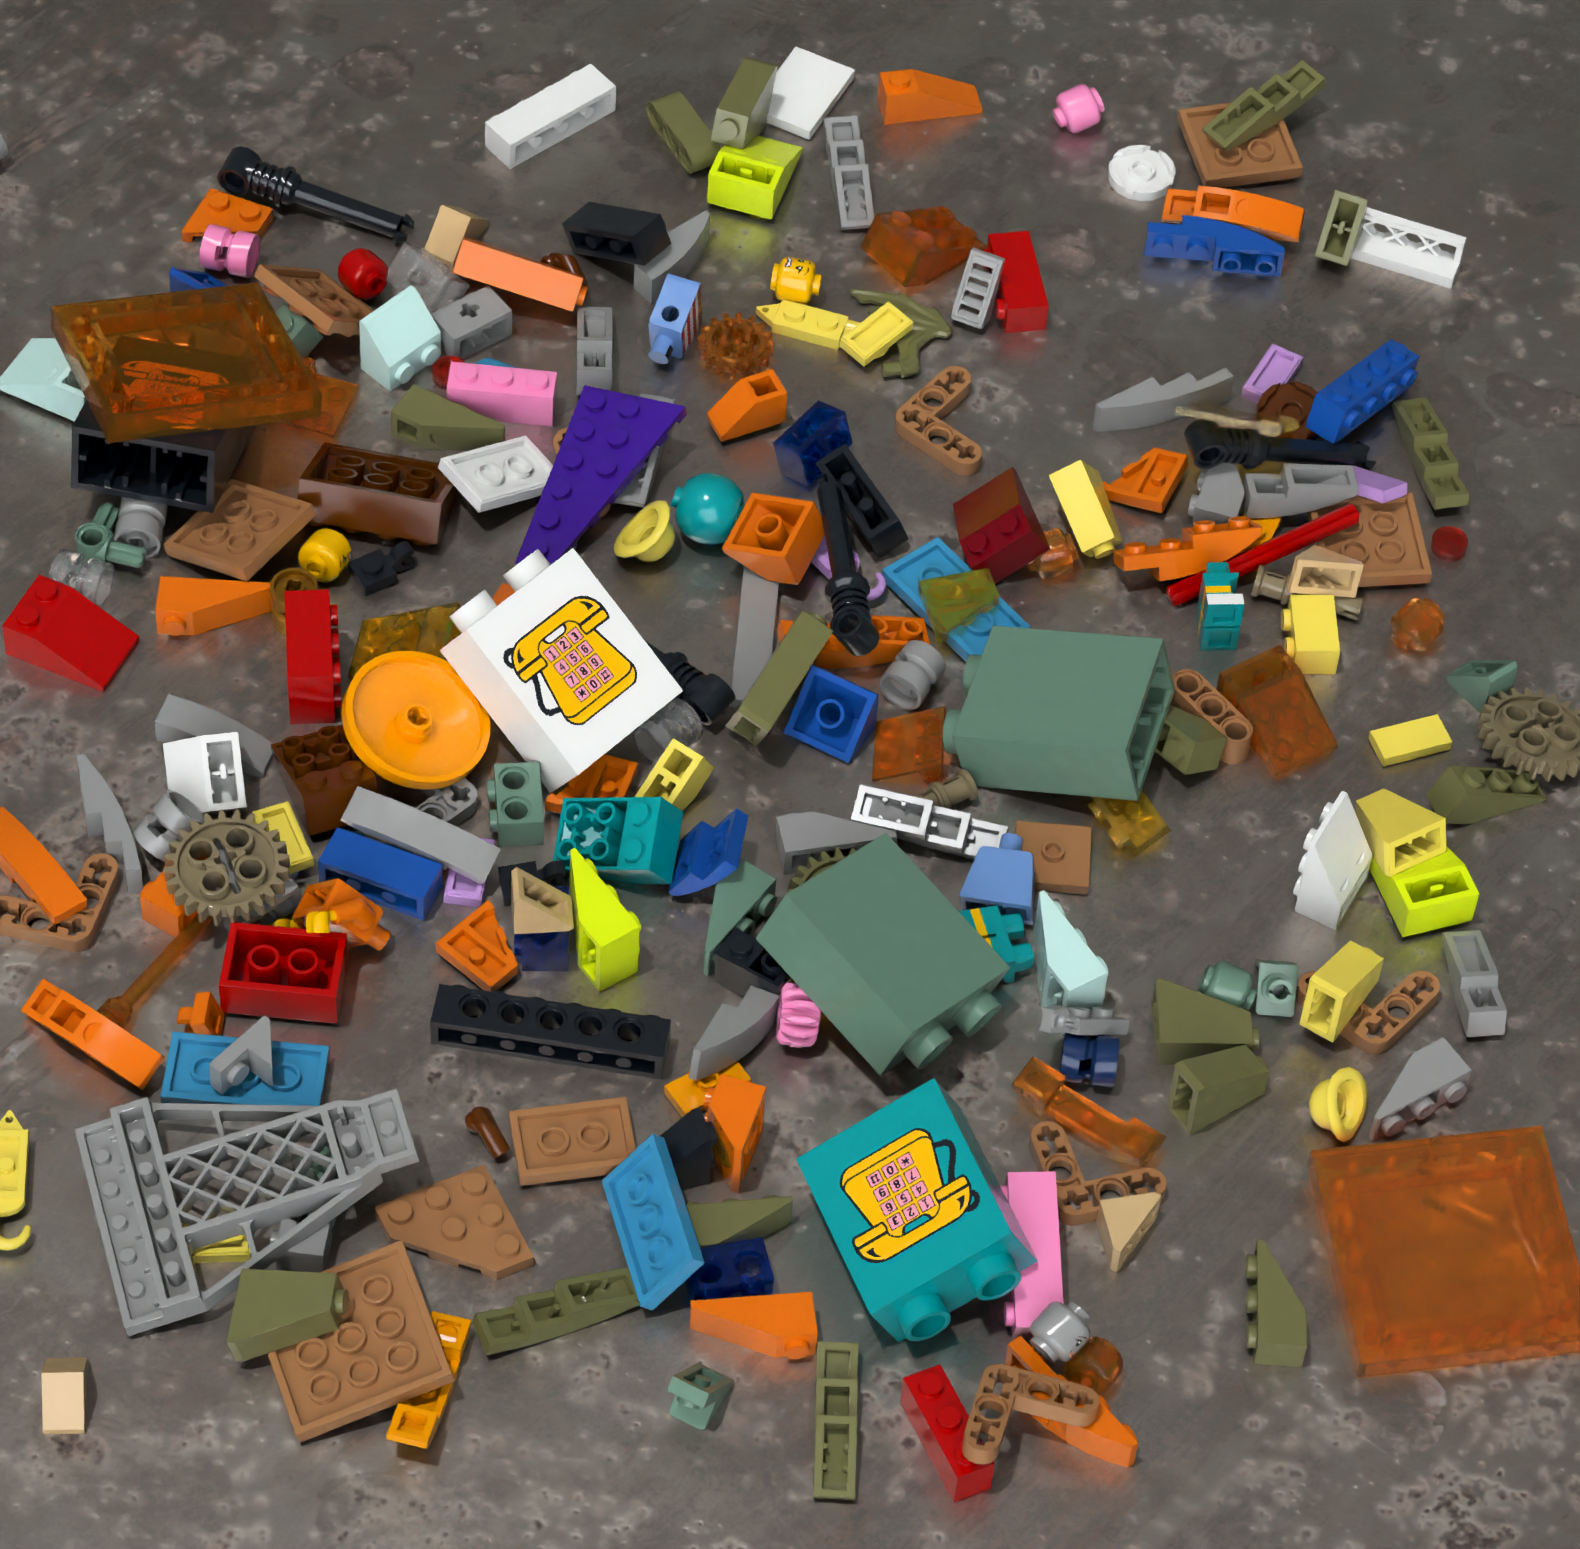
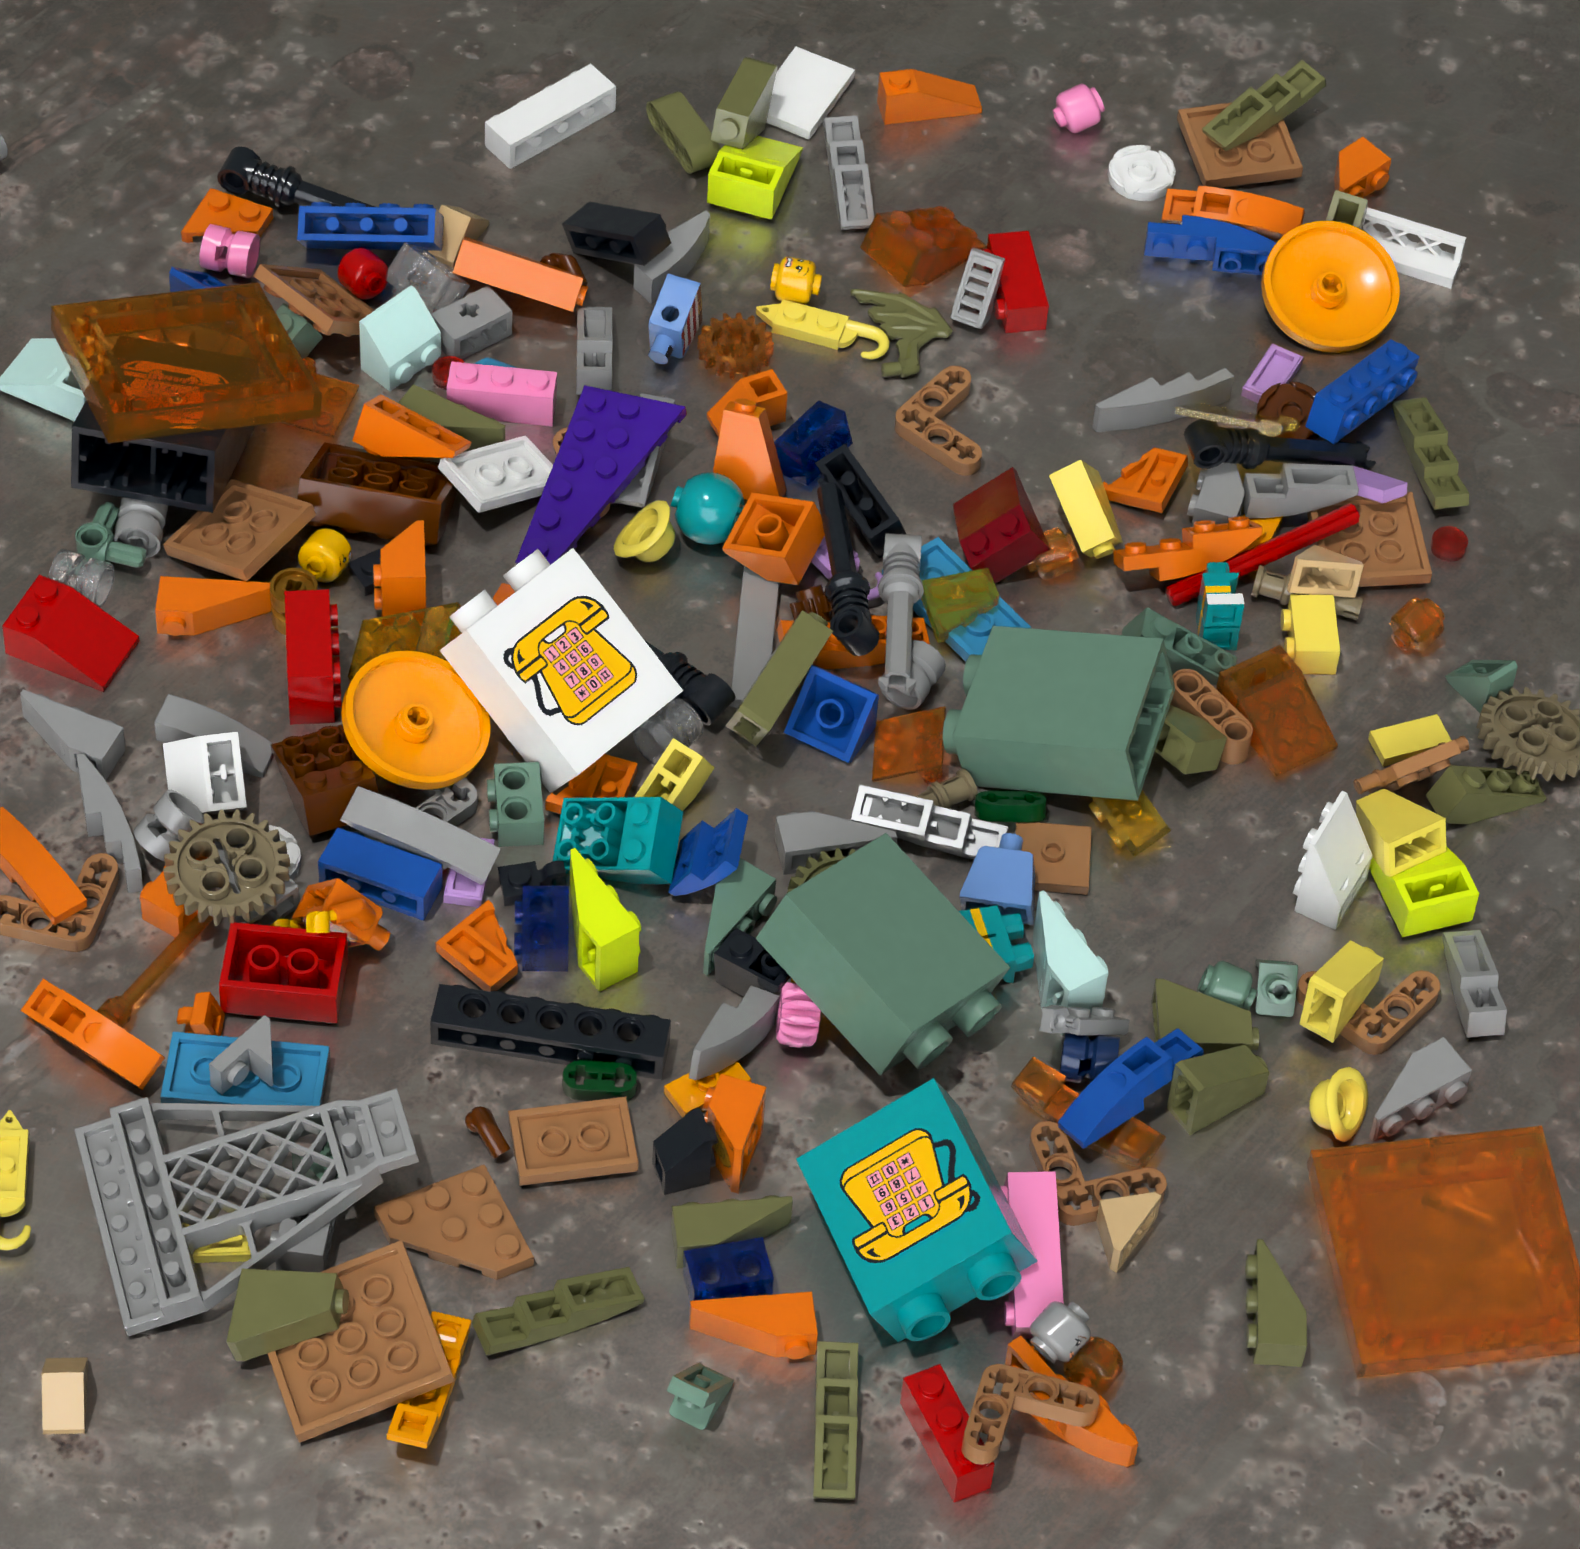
(74, 732): none -> light grey slope
(283, 818): light yellow tile -> none
(369, 227): none -> blue brick
(397, 431): none -> orange slope
(402, 573): none -> orange slope
(538, 905): tan slope -> none
(598, 1080): none -> dark green beam
(652, 1222): dark azure plate -> none
(748, 450): none -> orange slope
(812, 600): none -> reddish brown gear
(876, 334): light yellow tile -> none
(900, 590): none -> light grey piece
(1010, 806): none -> dark green beam
(1122, 1086): none -> blue slope
(1183, 647): none -> sand green slope
(1330, 286): none -> light orange dish
(1361, 169): none -> orange slope
(1413, 768): none -> medium nougat plate

